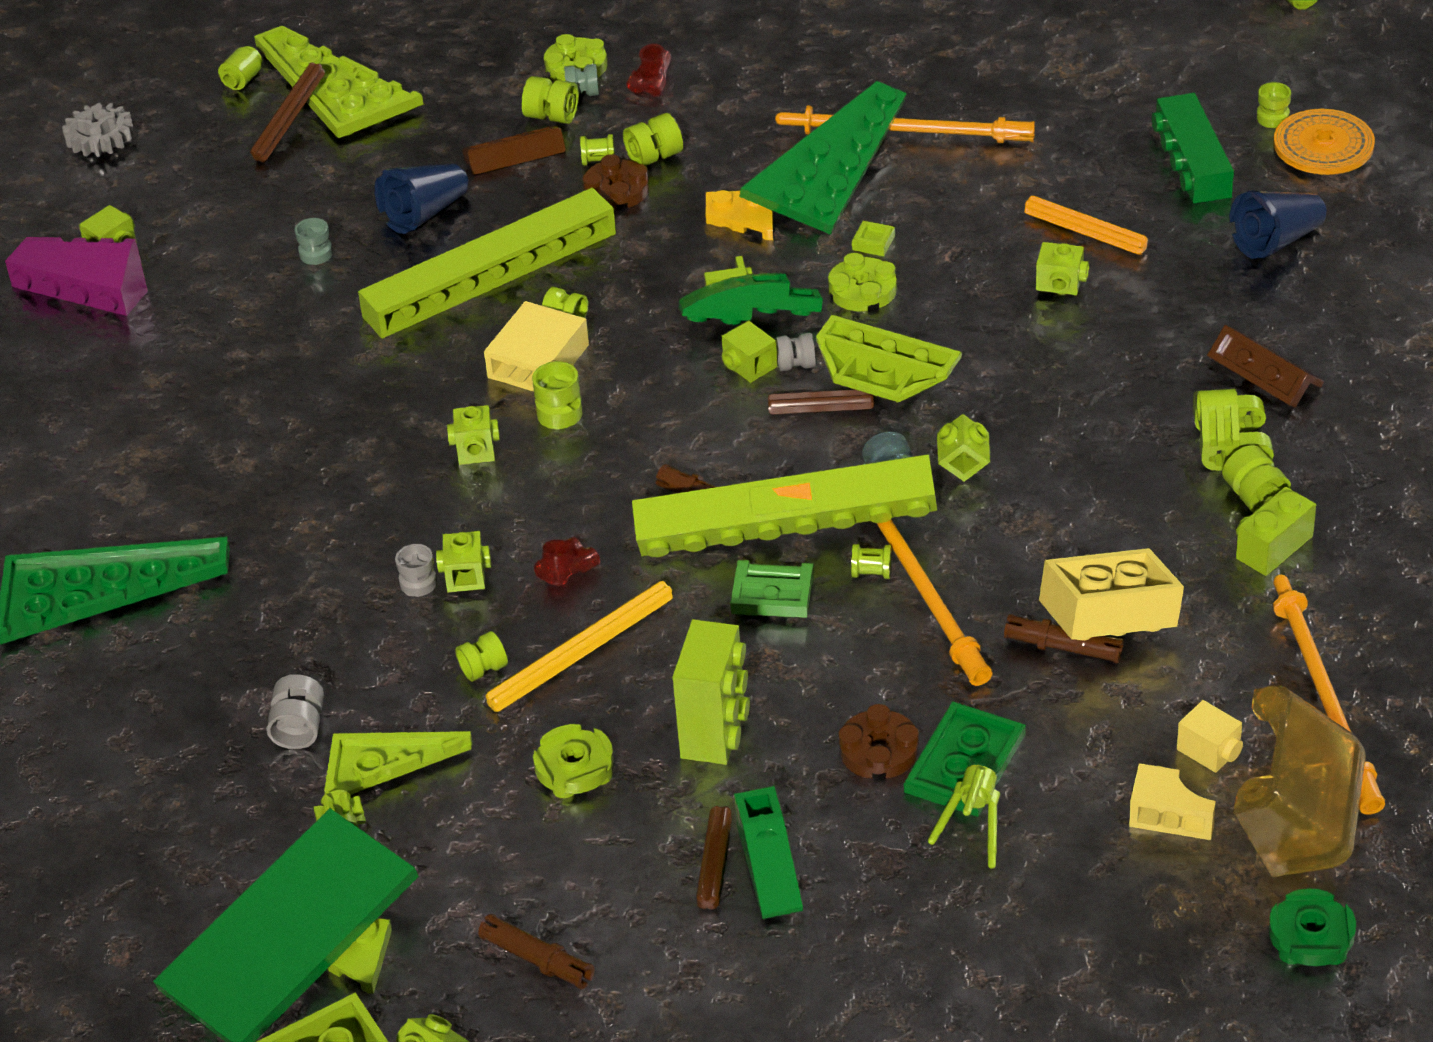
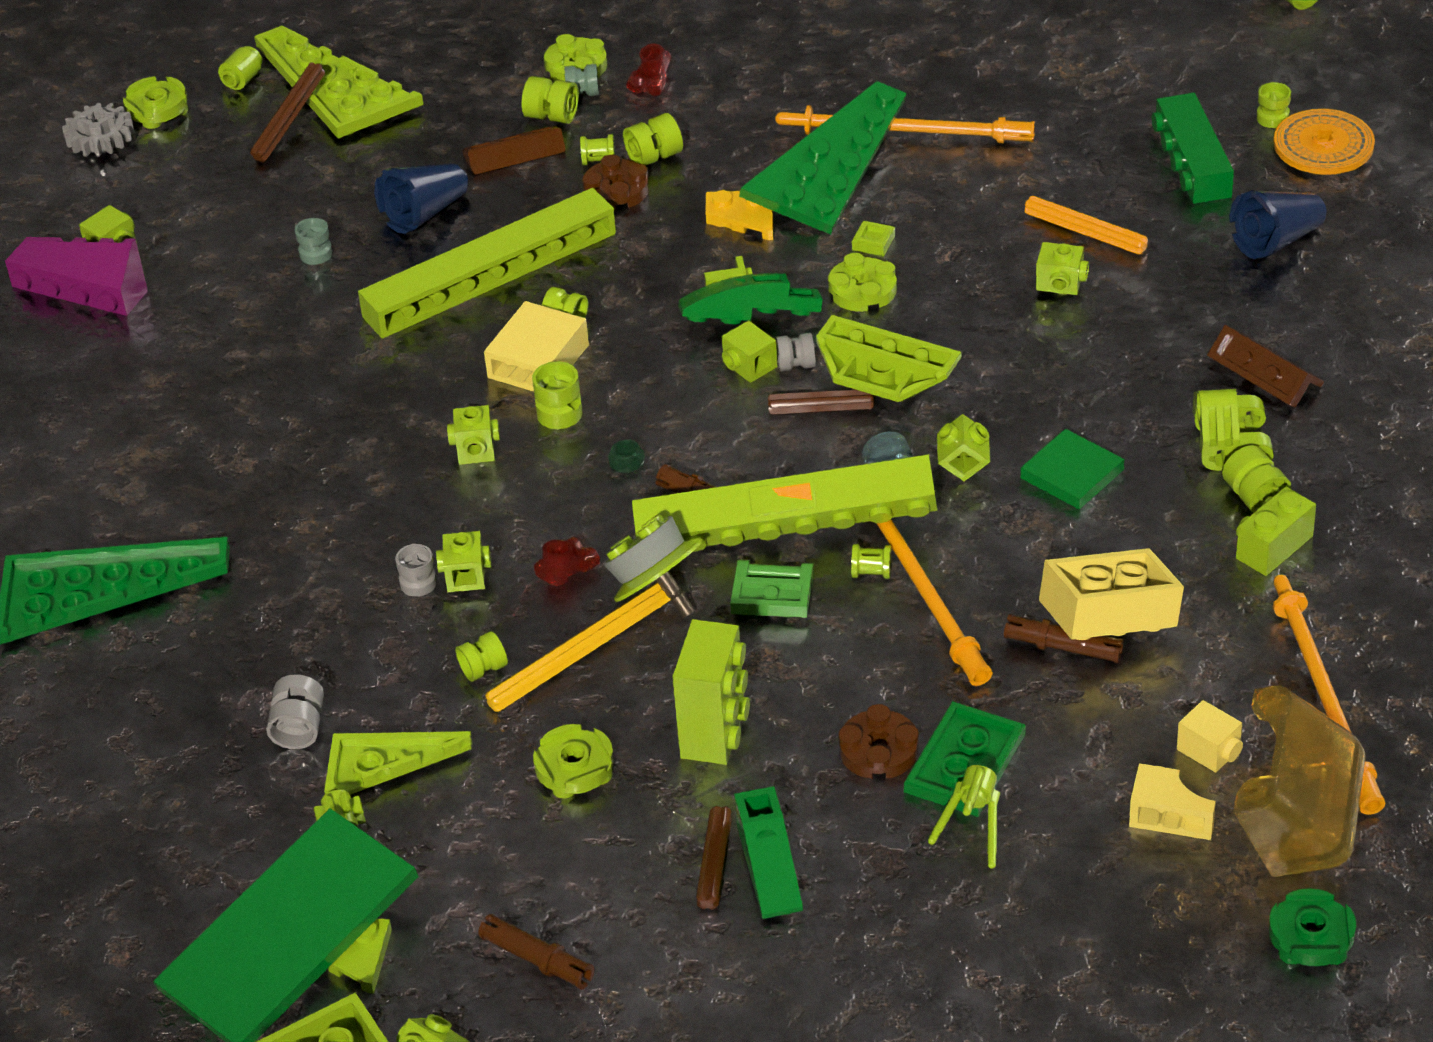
(155, 101): none -> lime plate
(626, 456): none -> clear green plate
(650, 558): none -> piece
(1072, 468): none -> green tile

